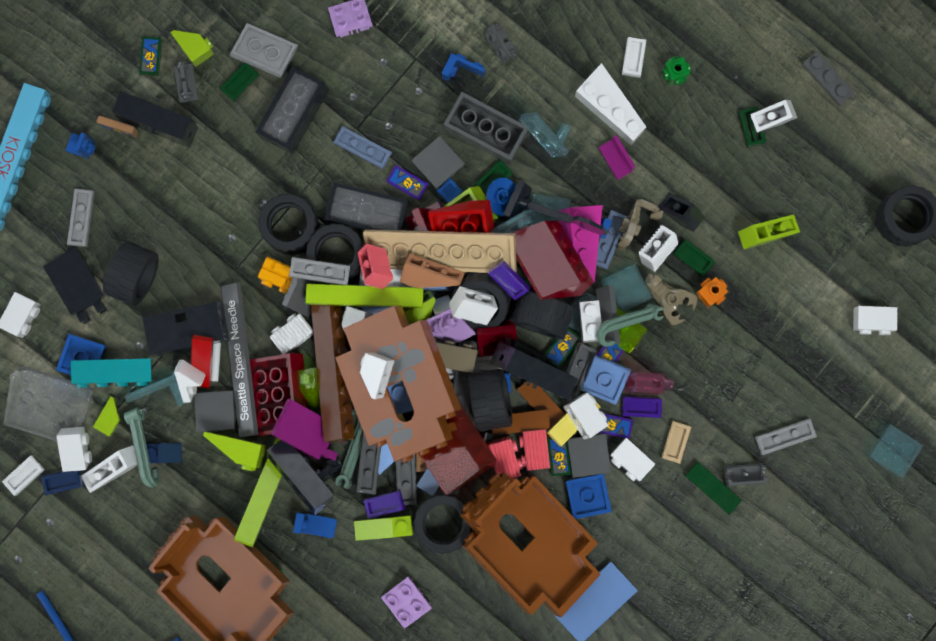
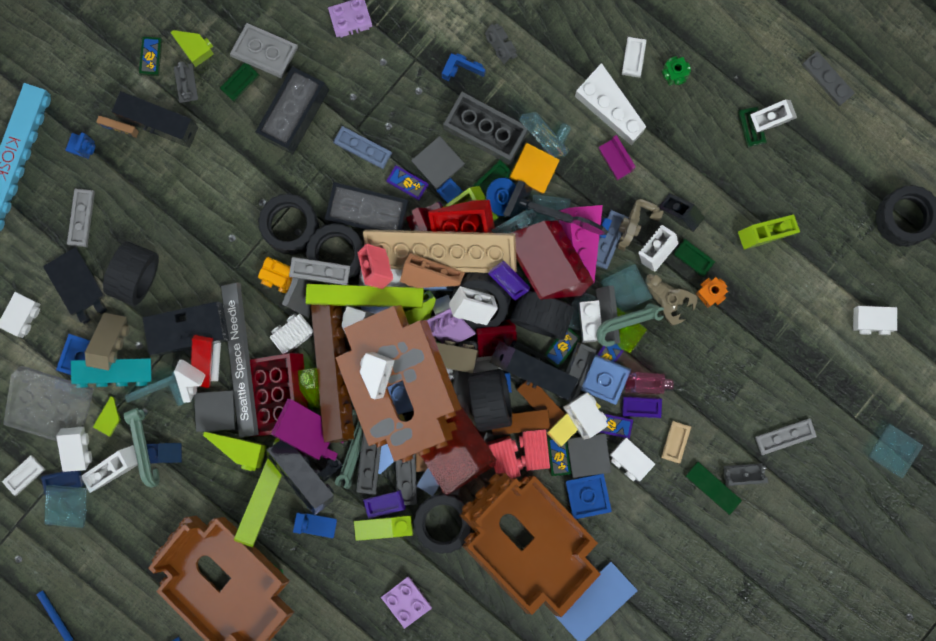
(65, 506): none -> clear light blue plate
(106, 341): none -> dark tan brick
(534, 168): none -> light orange tile

